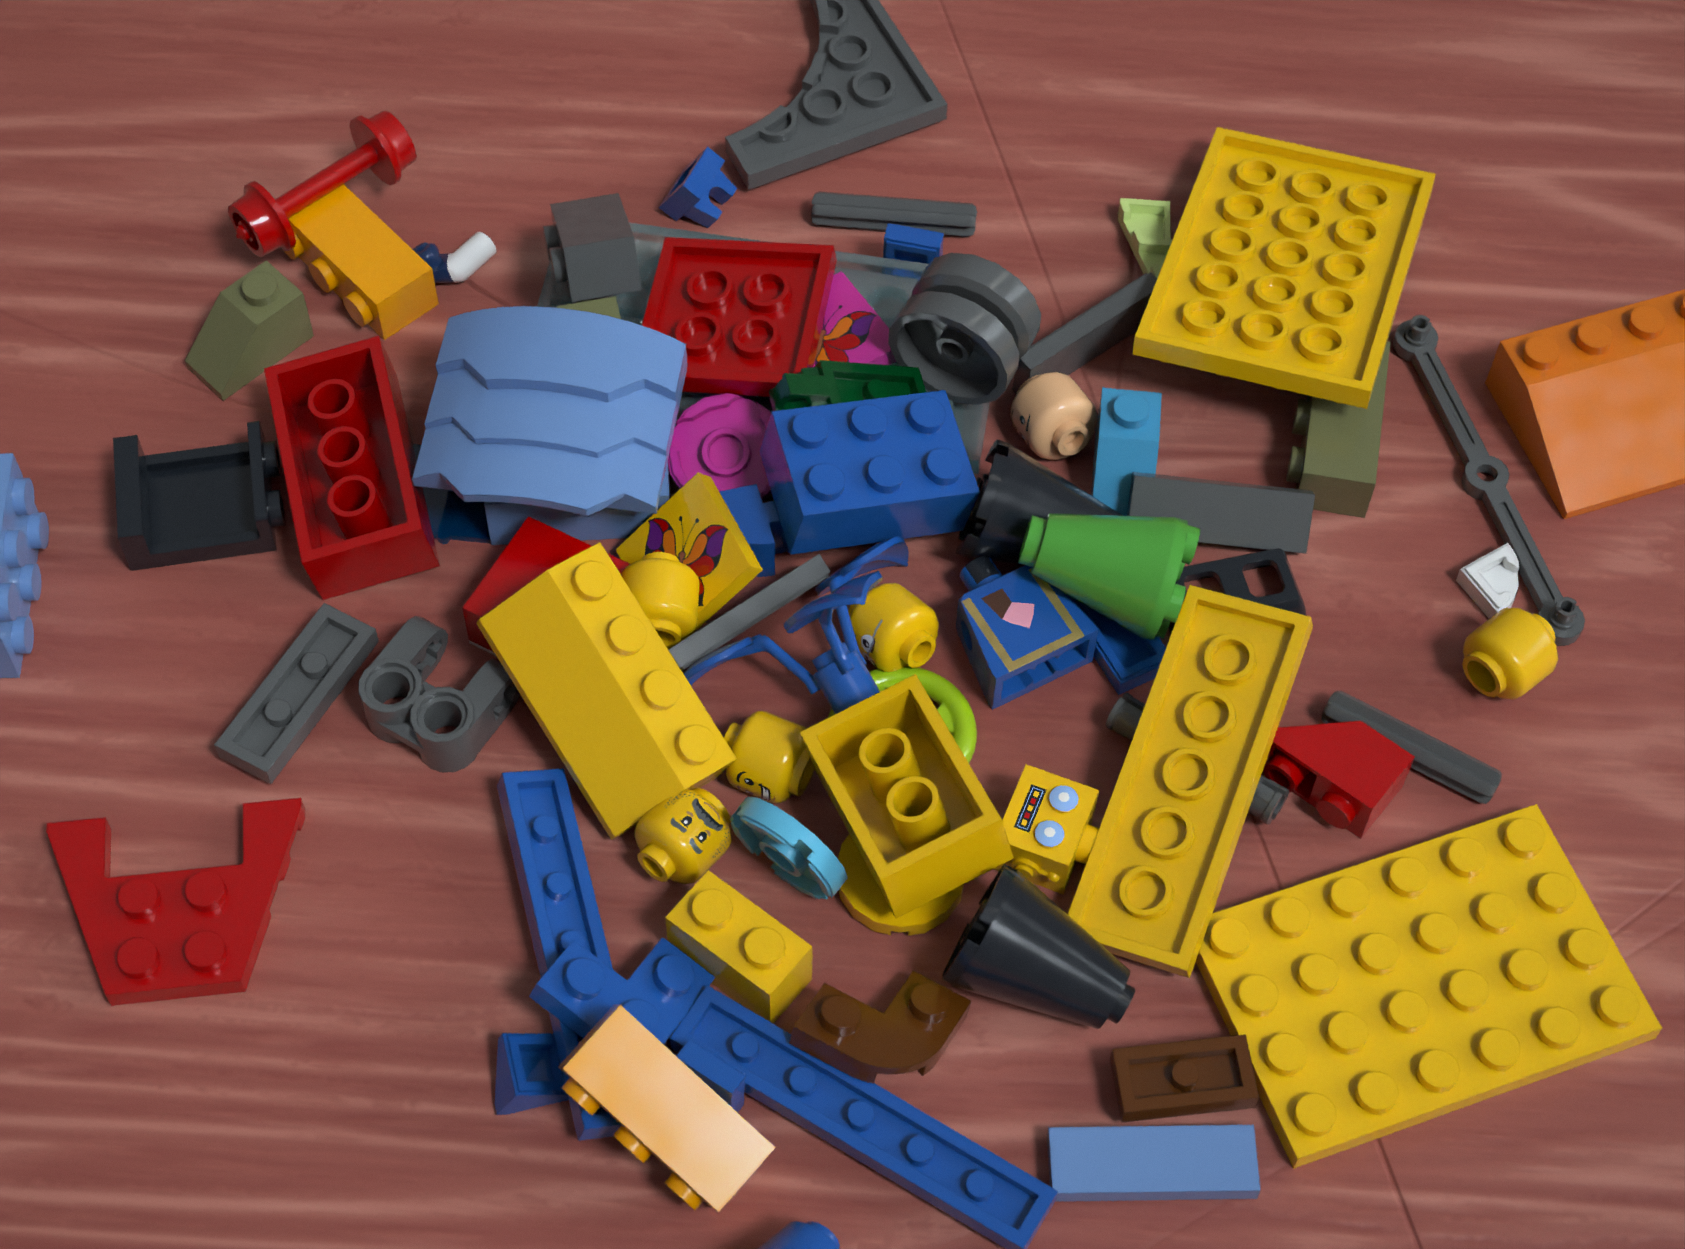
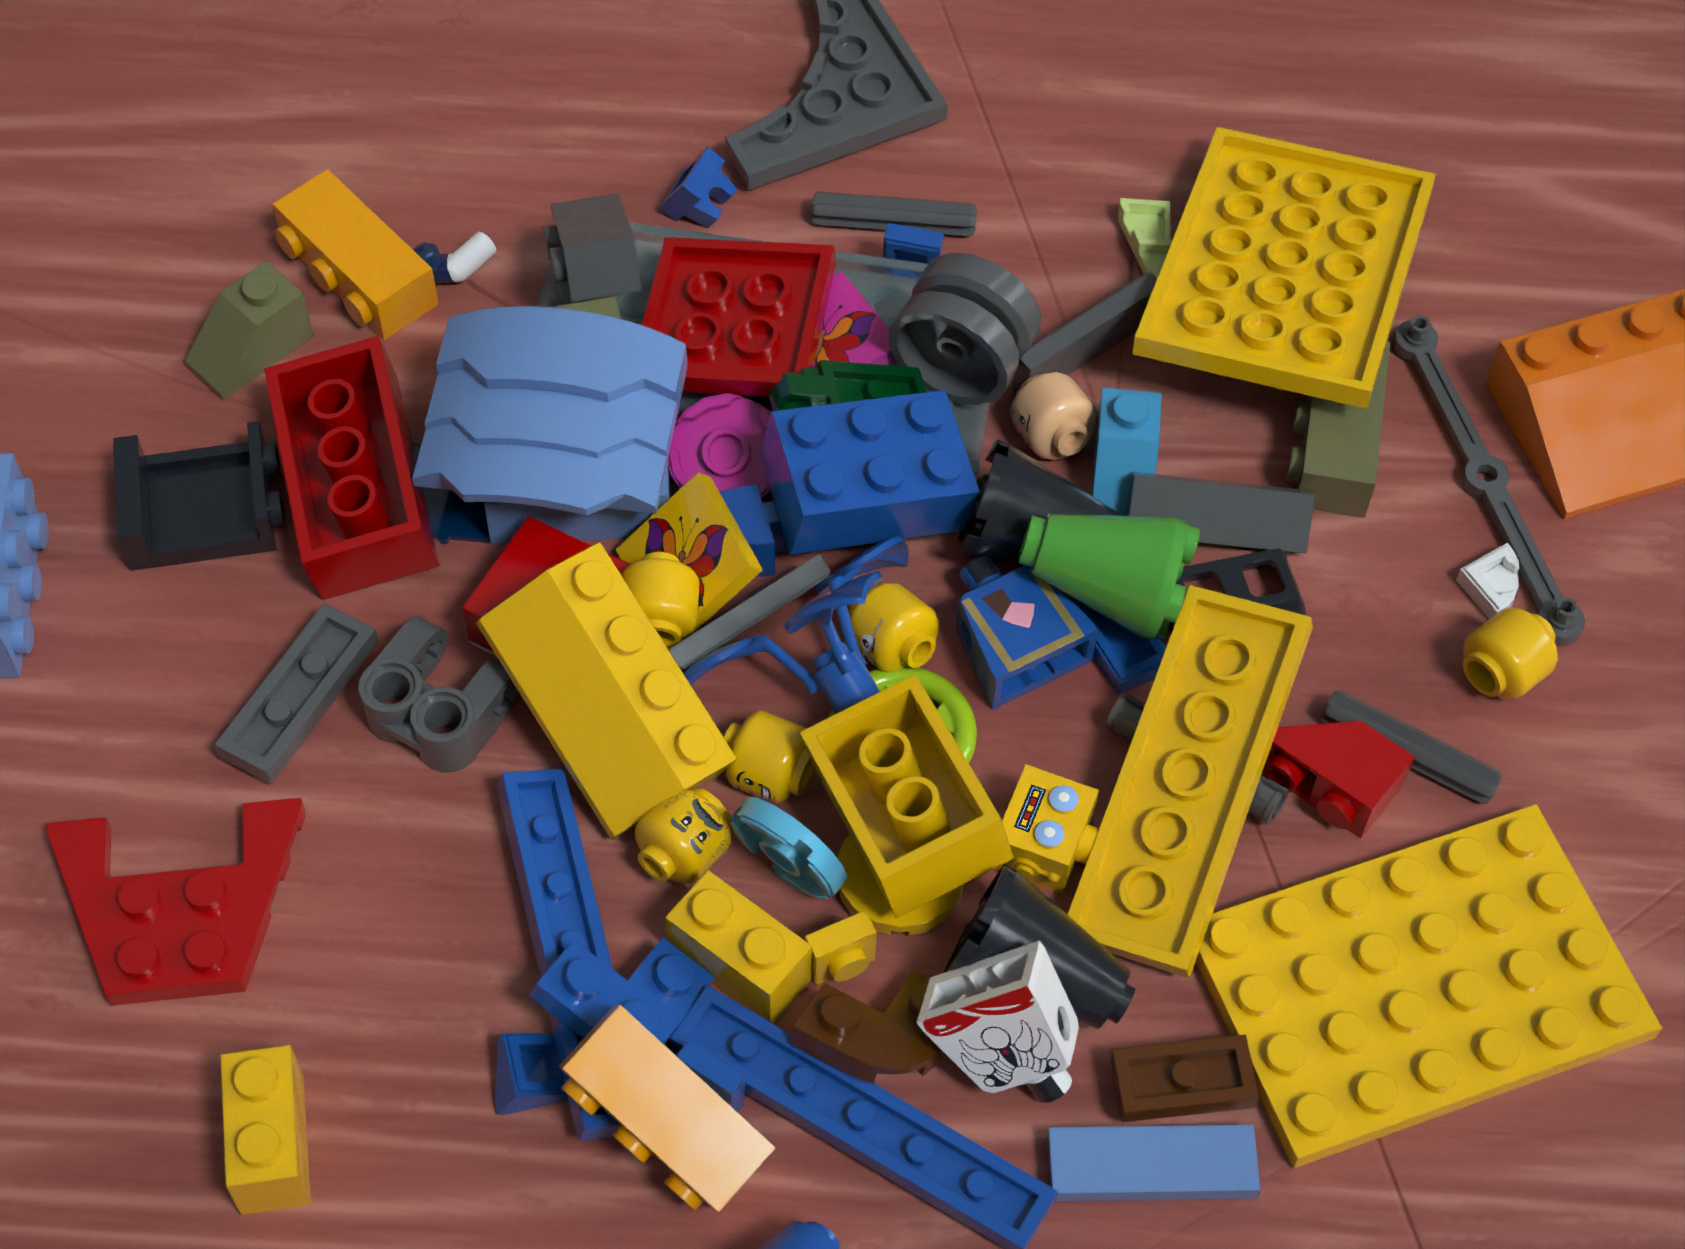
(264, 221): red piece -> none
(265, 1130): none -> yellow brick
(843, 948): none -> yellow plate
(1005, 1022): none -> white torso

